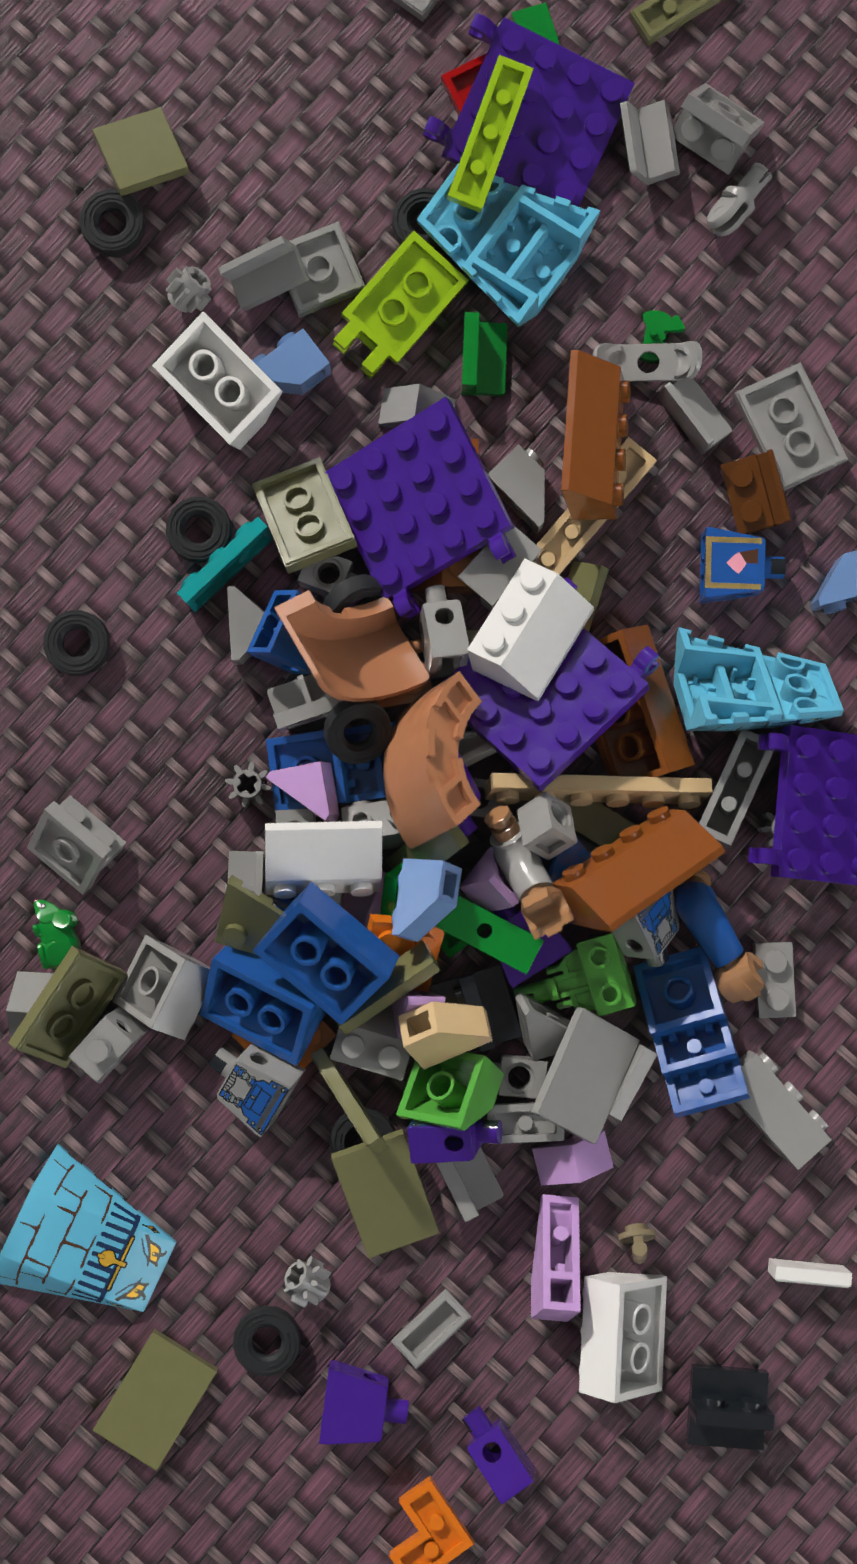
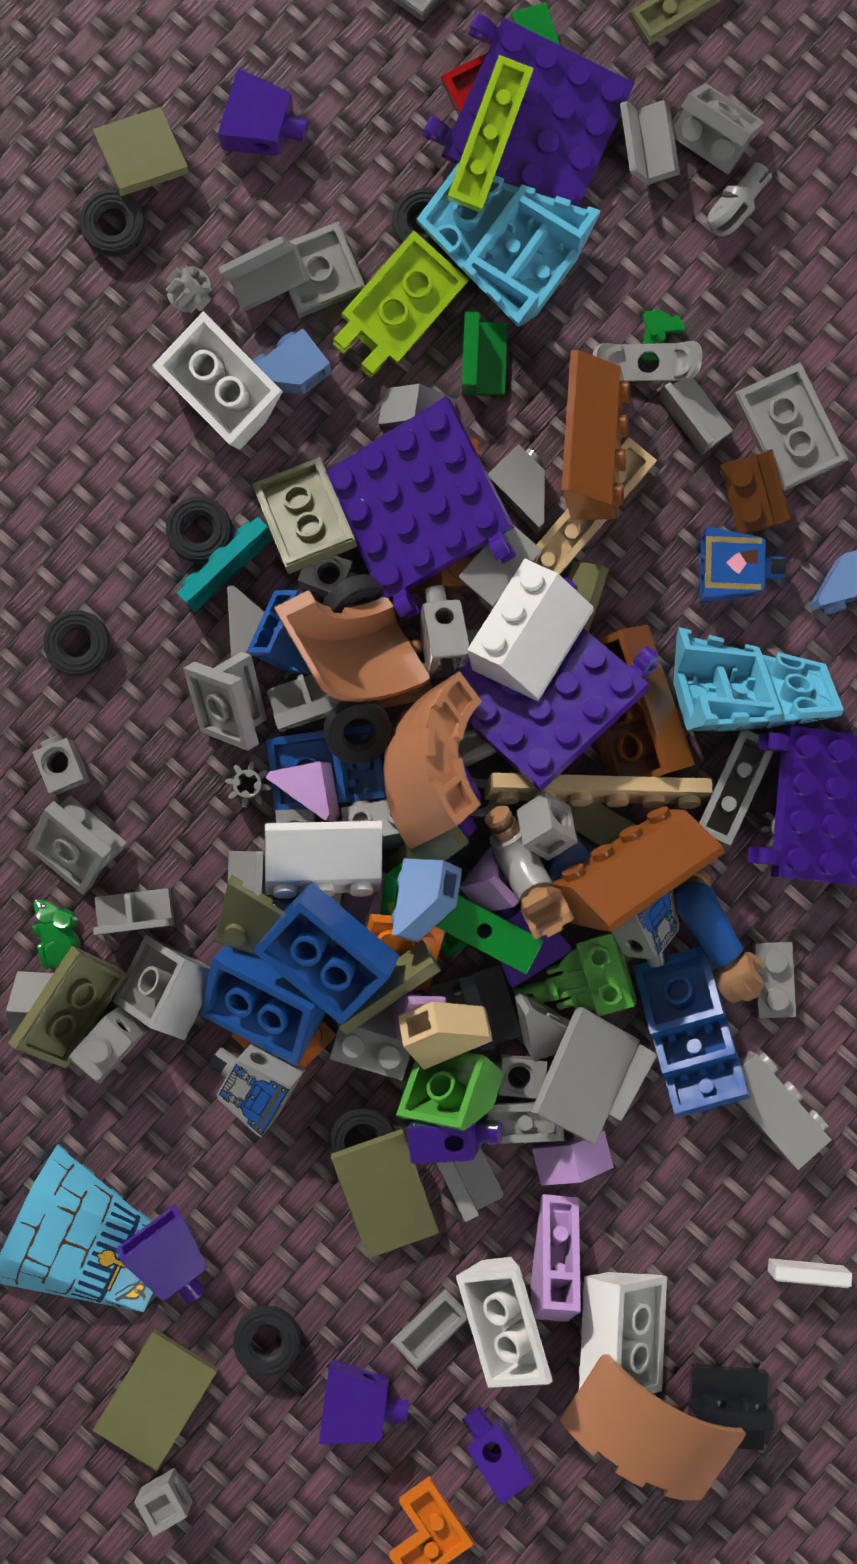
(73, 775): none -> light grey brick
(133, 911): none -> light grey panel
(163, 1502): none -> light grey brick
(165, 1257): none -> dark purple torso
(227, 700): none -> light grey bracket
(259, 117): none -> dark purple torso
(307, 1282): light grey gear -> none
(349, 1101): olive tile -> none
(503, 1324): none -> white slope
(637, 1235): dark tan plate -> none
(647, 1435): none -> nougat panel

